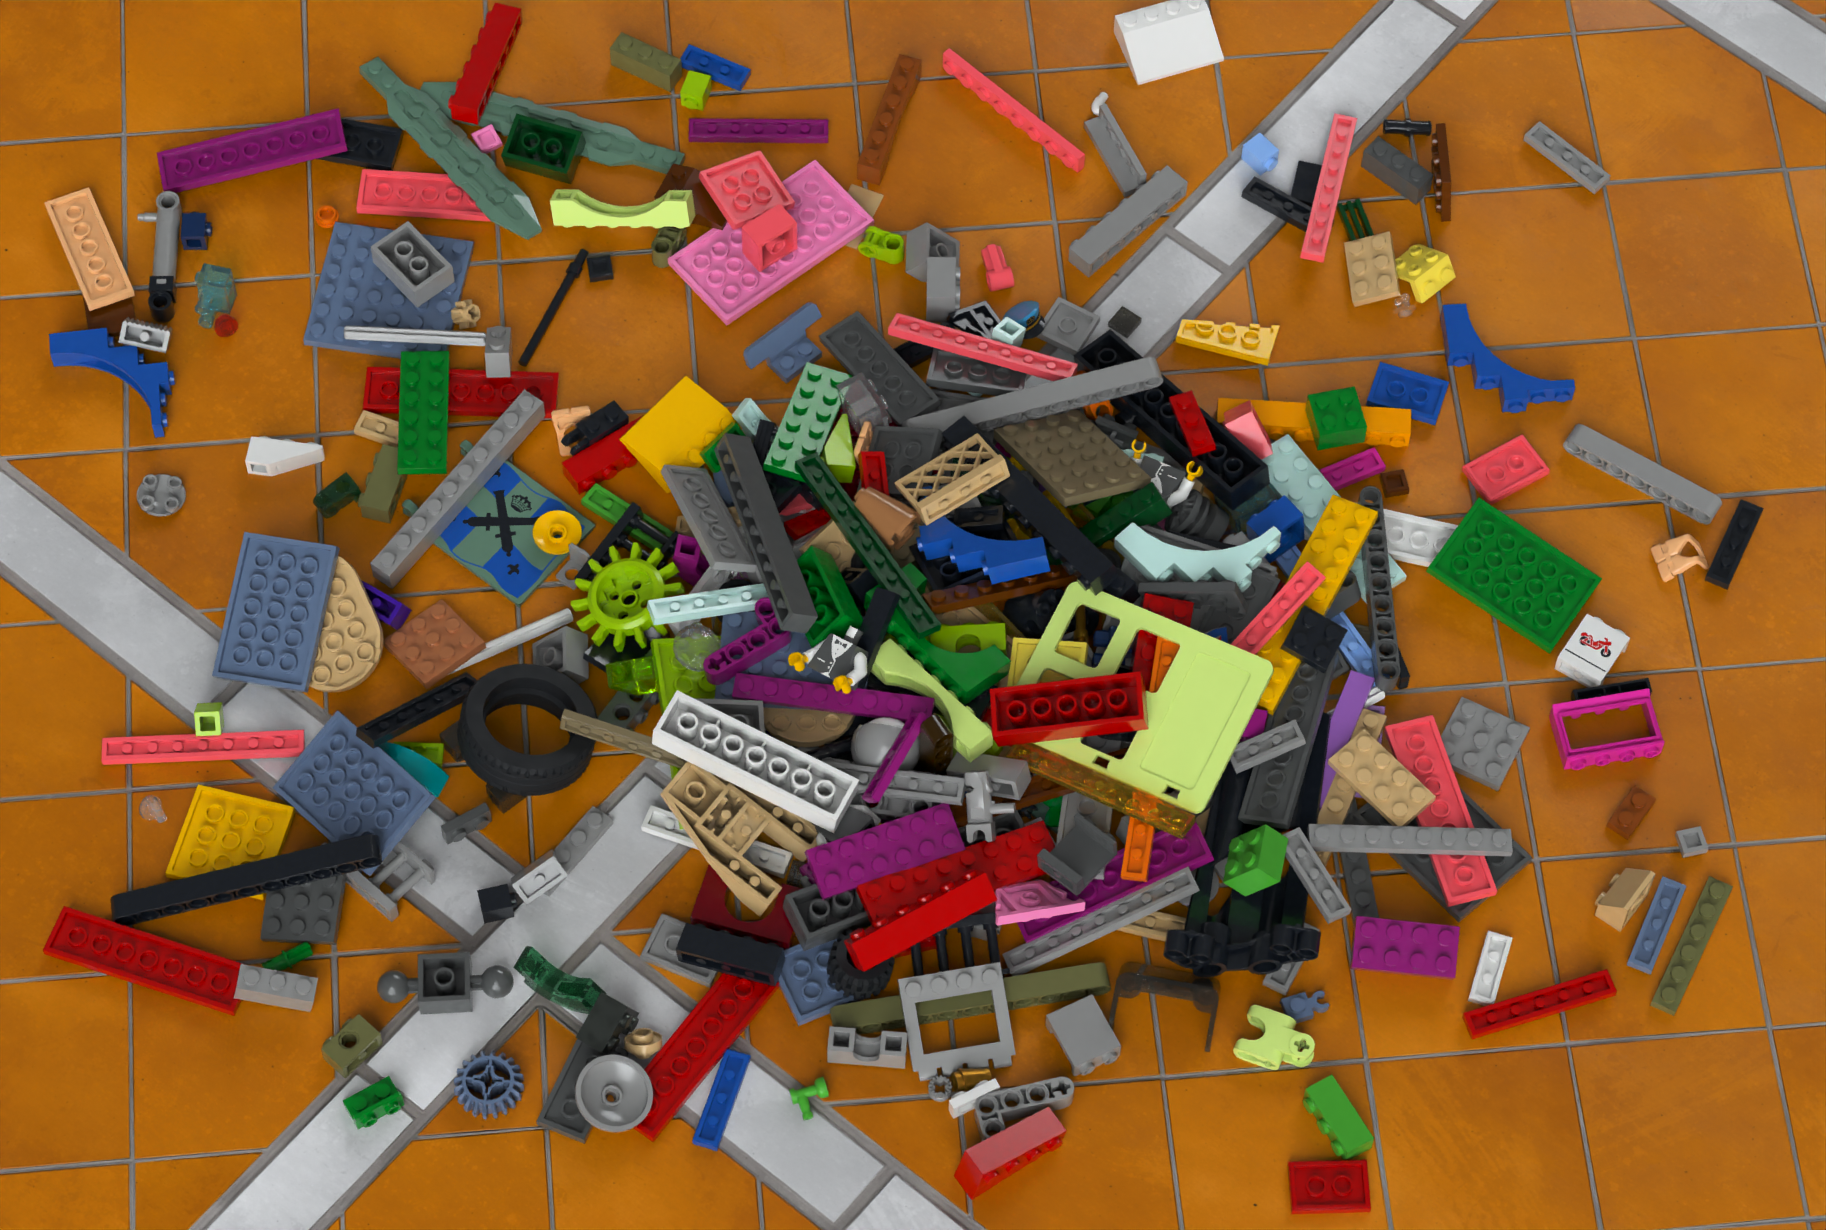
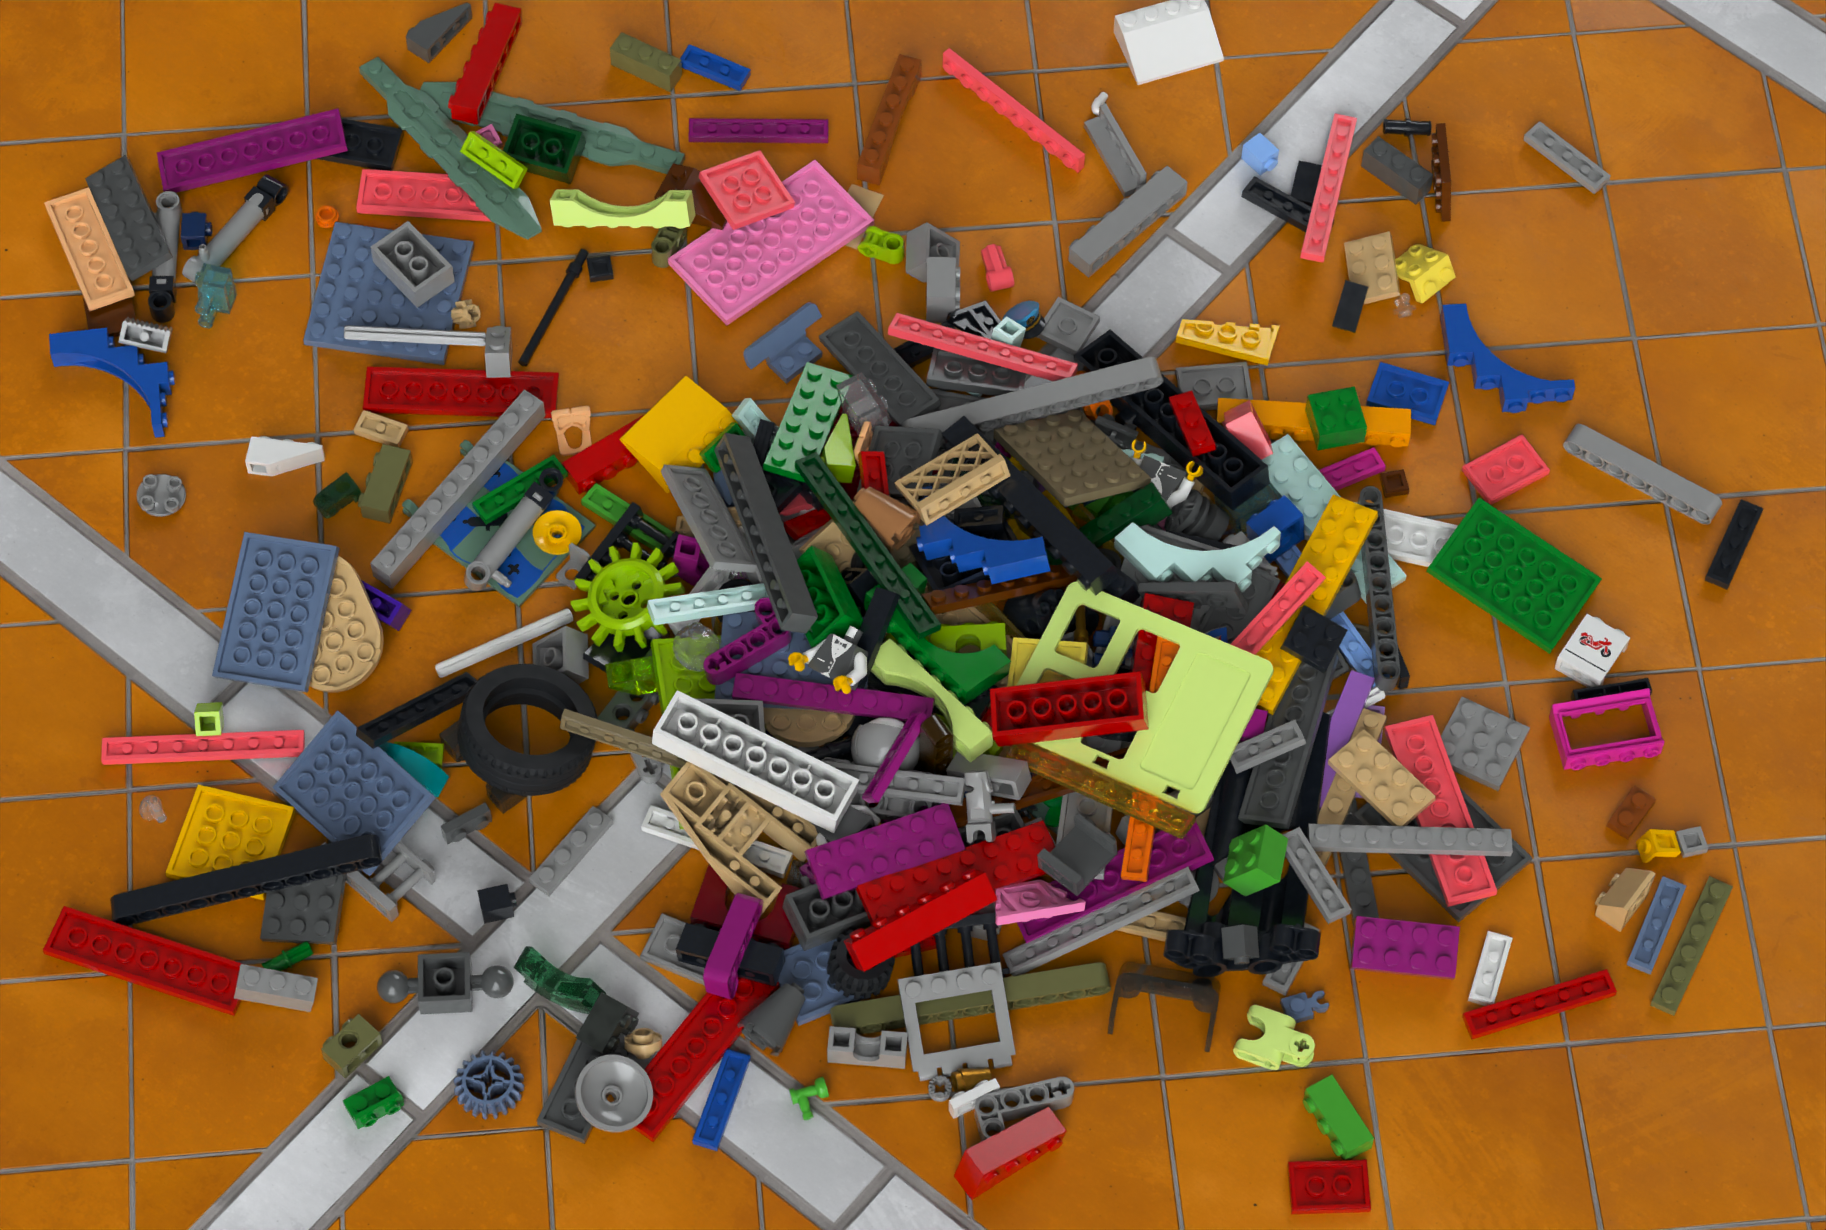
(129, 218): none -> dark grey plate
(225, 325): clear red plate -> none
(258, 206): none -> light grey piece
(423, 412): green plate -> none
(434, 33): none -> dark grey slope
(434, 644): nougat plate -> none
(493, 159): none -> lime plate
(510, 493): none -> green plate
(512, 530): none -> light grey piece
(538, 877): light grey panel -> none
(596, 427): black hinge -> none
(640, 764): none -> light grey beam
(696, 90): lime brick -> none
(731, 944): none -> magenta beam
(769, 237): coral brick -> none
(774, 1018): none -> dark grey cone
(1084, 1035): light grey panel -> none
(1124, 322): clear smoke tile -> none
(1215, 382): none -> light grey tile
(1240, 943): none -> dark grey brick
(1350, 306): none -> black tile
(1363, 218): dark green tile -> none
(1658, 844): none -> yellow bracket
(1670, 560): light nougat piece -> none

